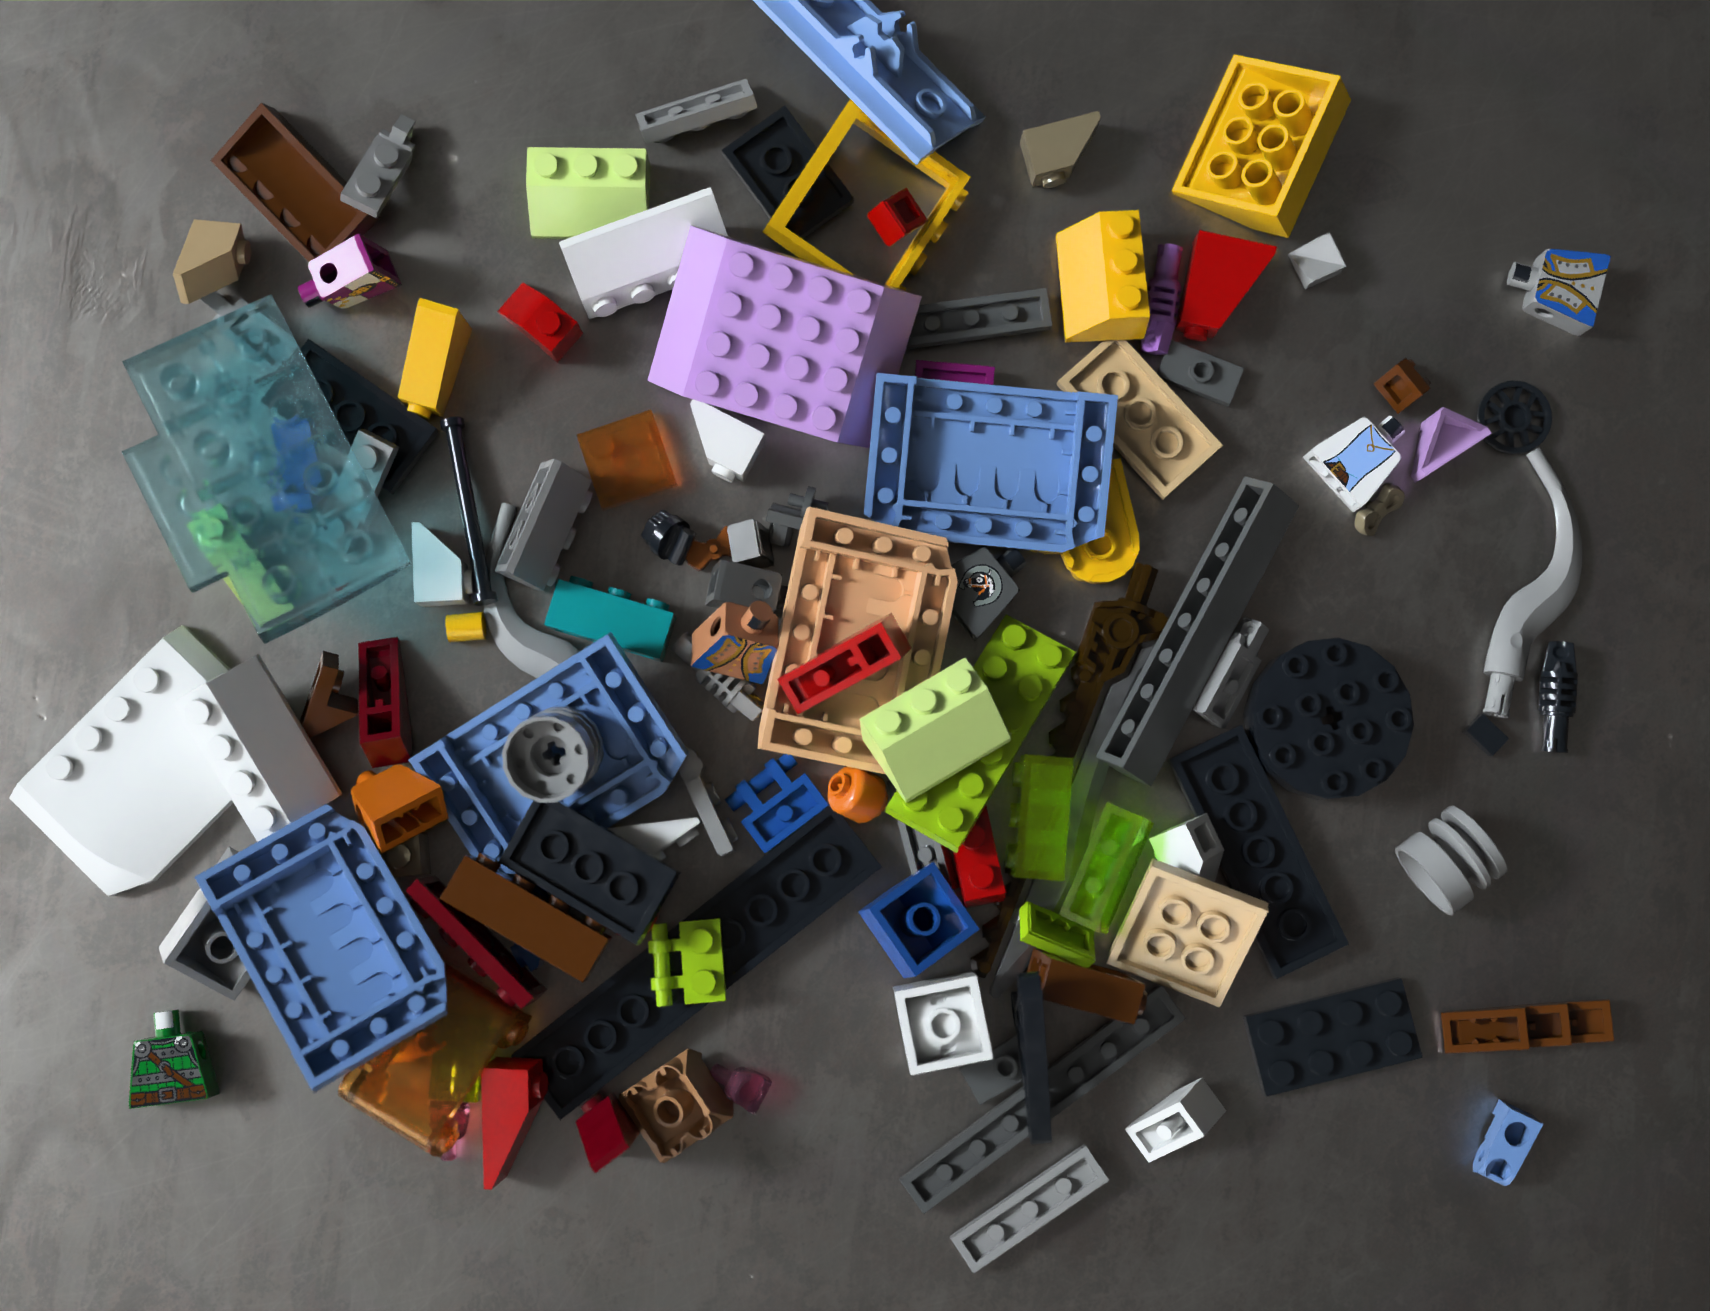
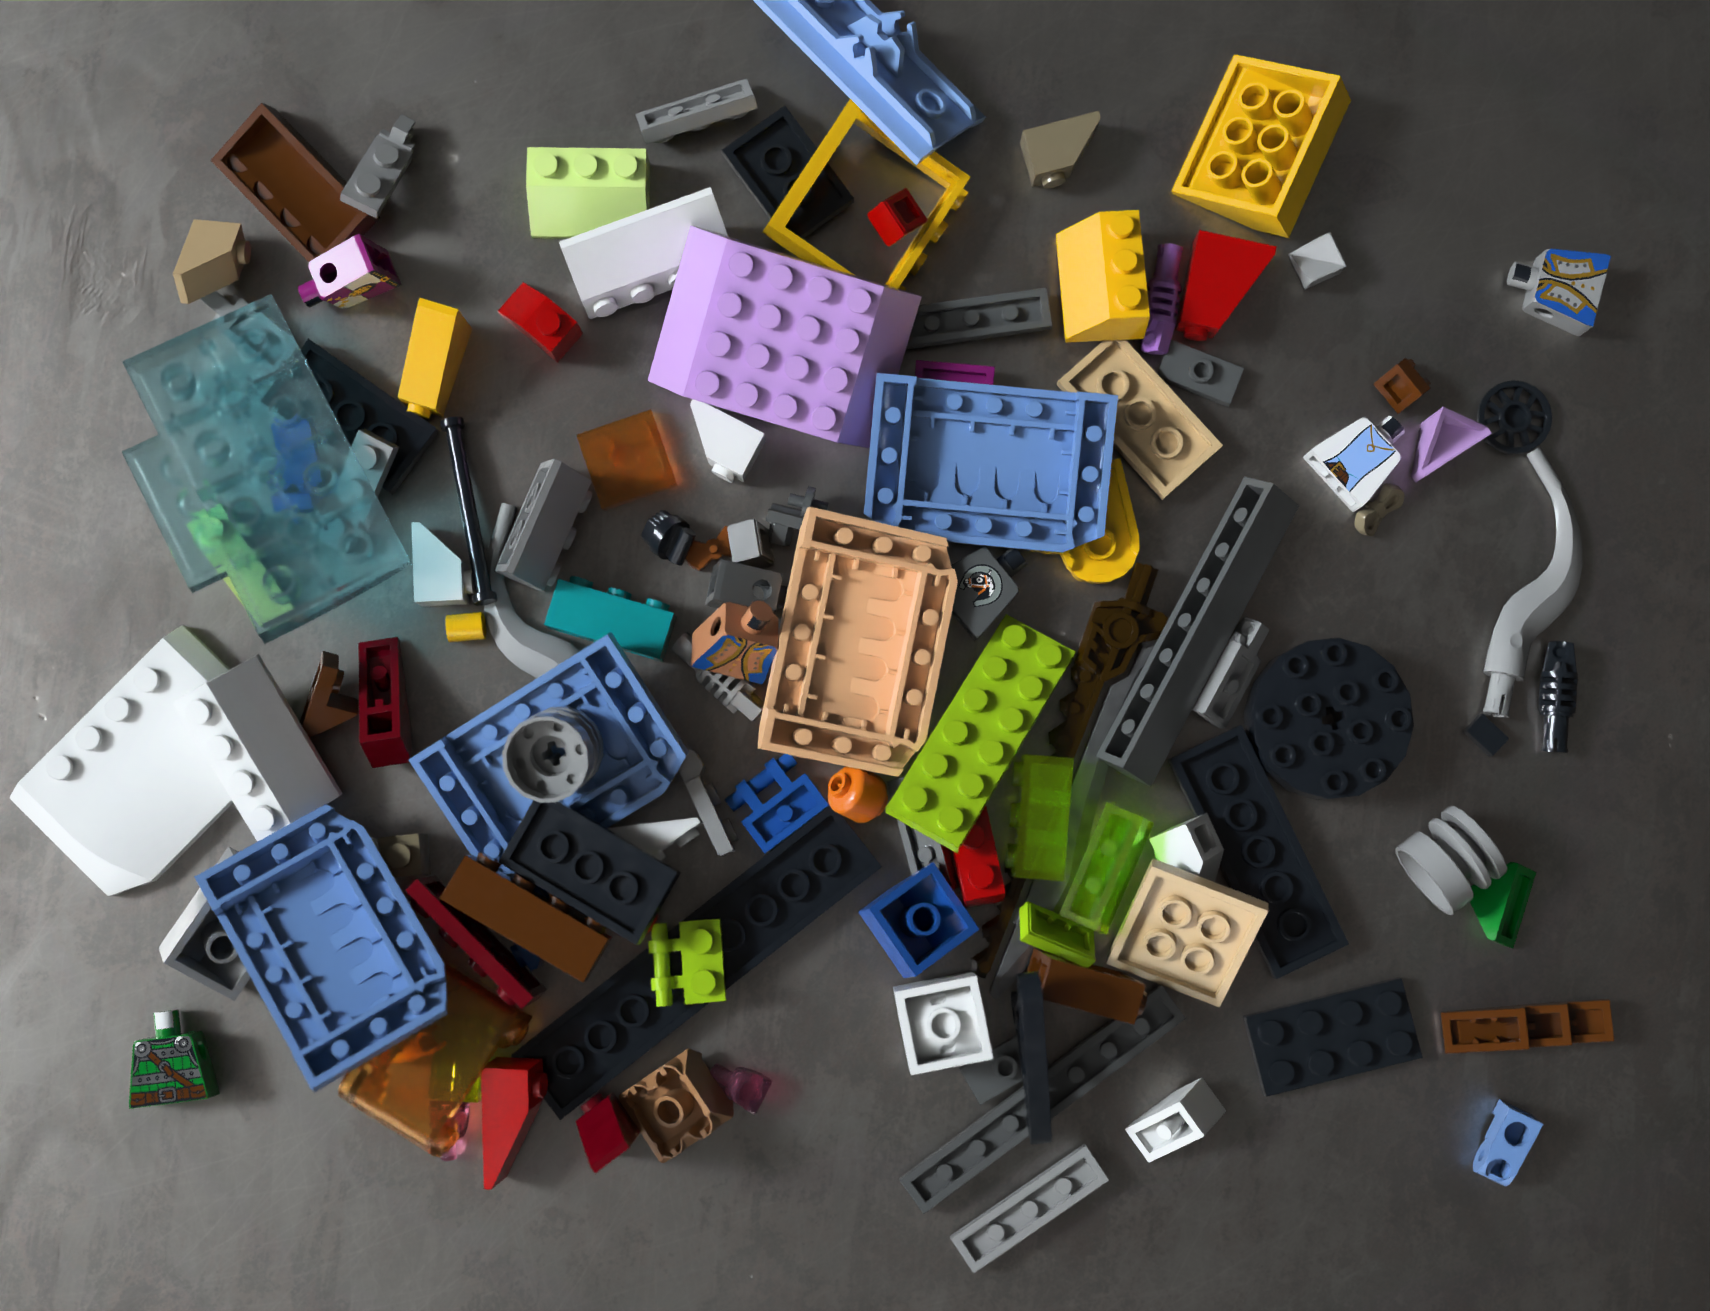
(397, 805): orange torso -> none
(845, 663): red slope -> none
(934, 730): yellowish green slope -> none
(1504, 903): none -> green slope

